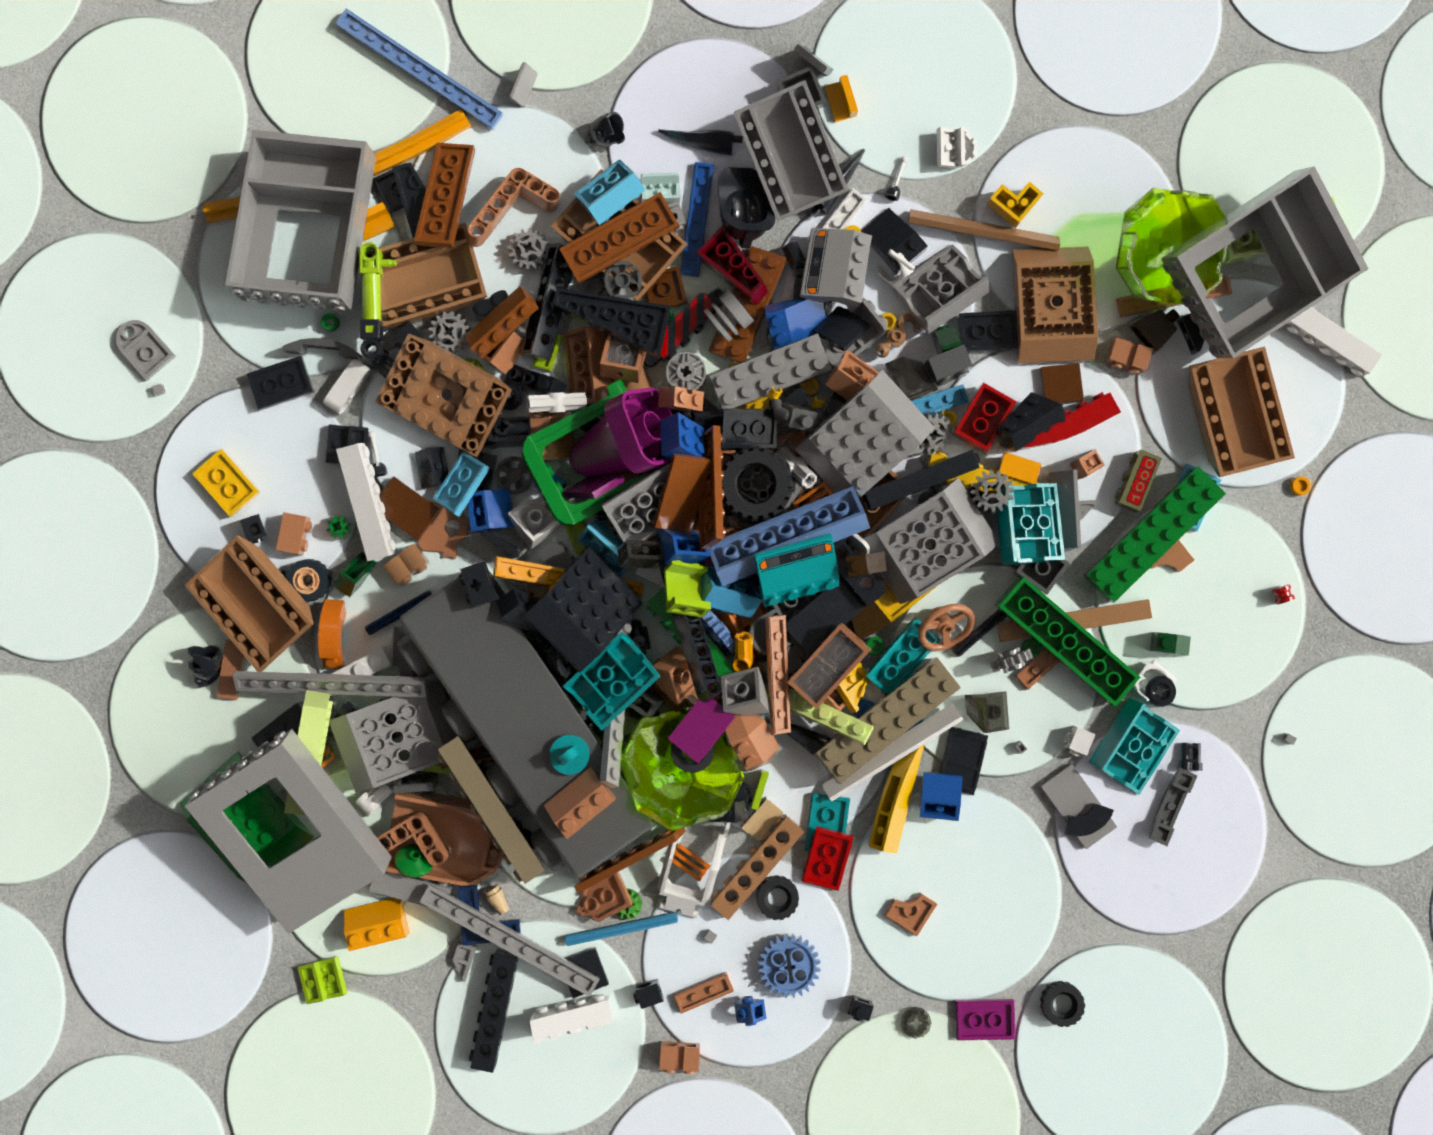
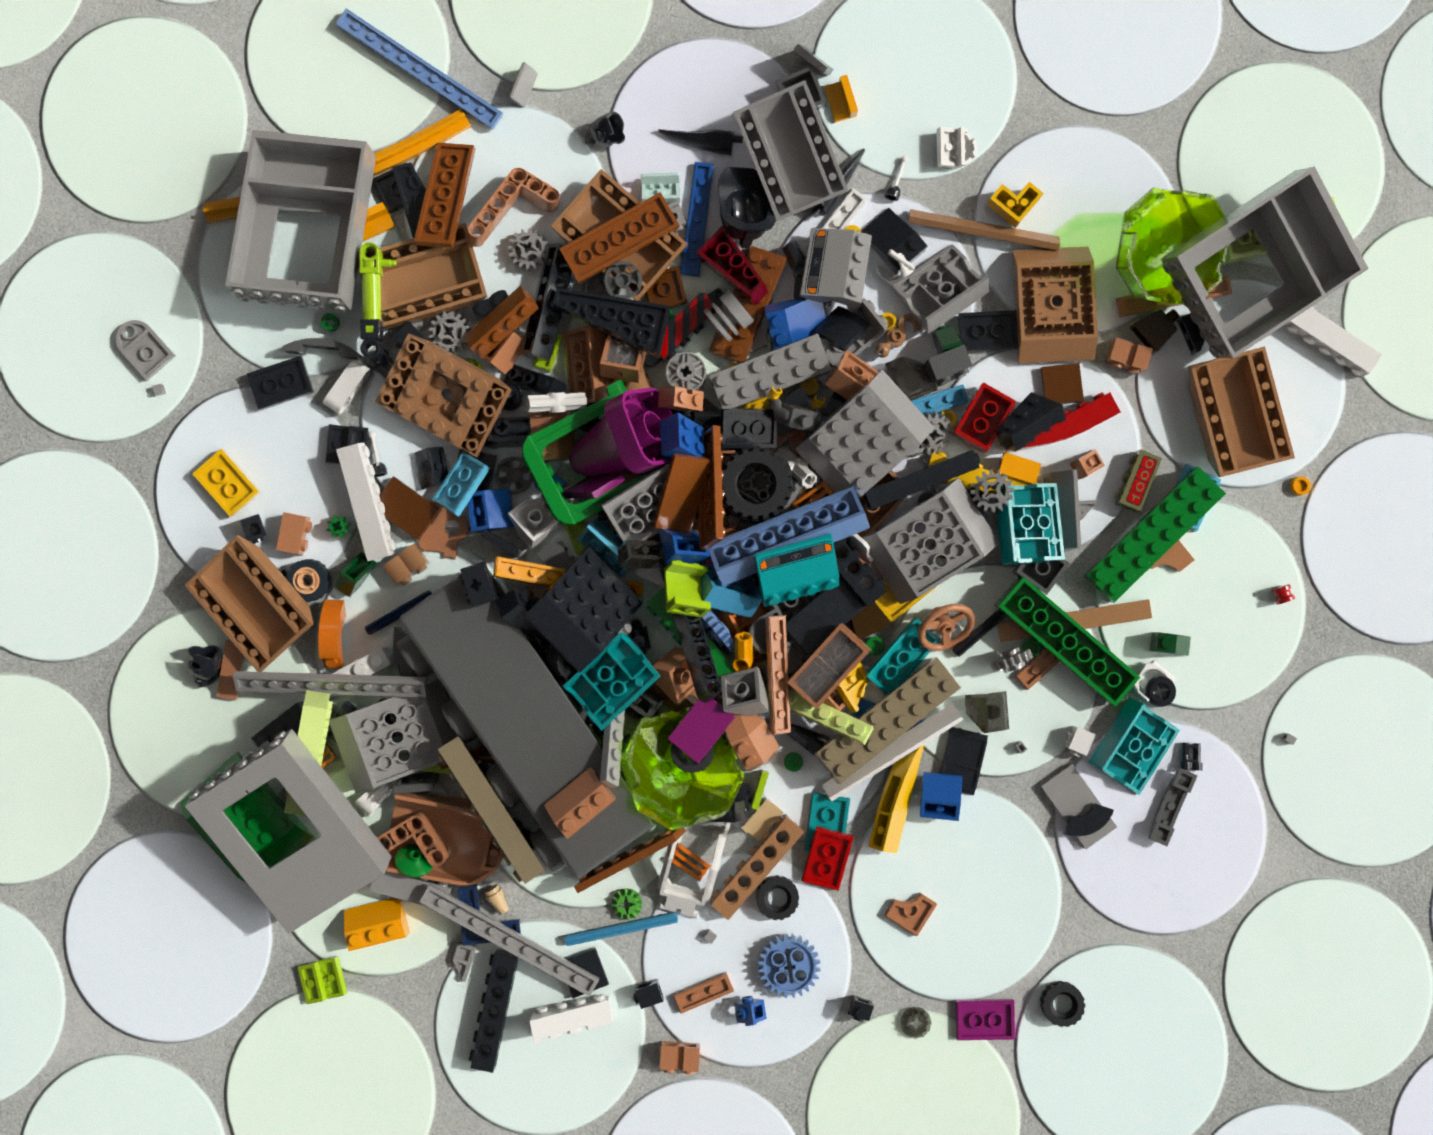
(569, 754): teal tile -> none
(604, 899): nougat tile -> none
(609, 192): medium azure slope -> none
(793, 761): none -> green tile
(865, 564): dark brown slope -> none

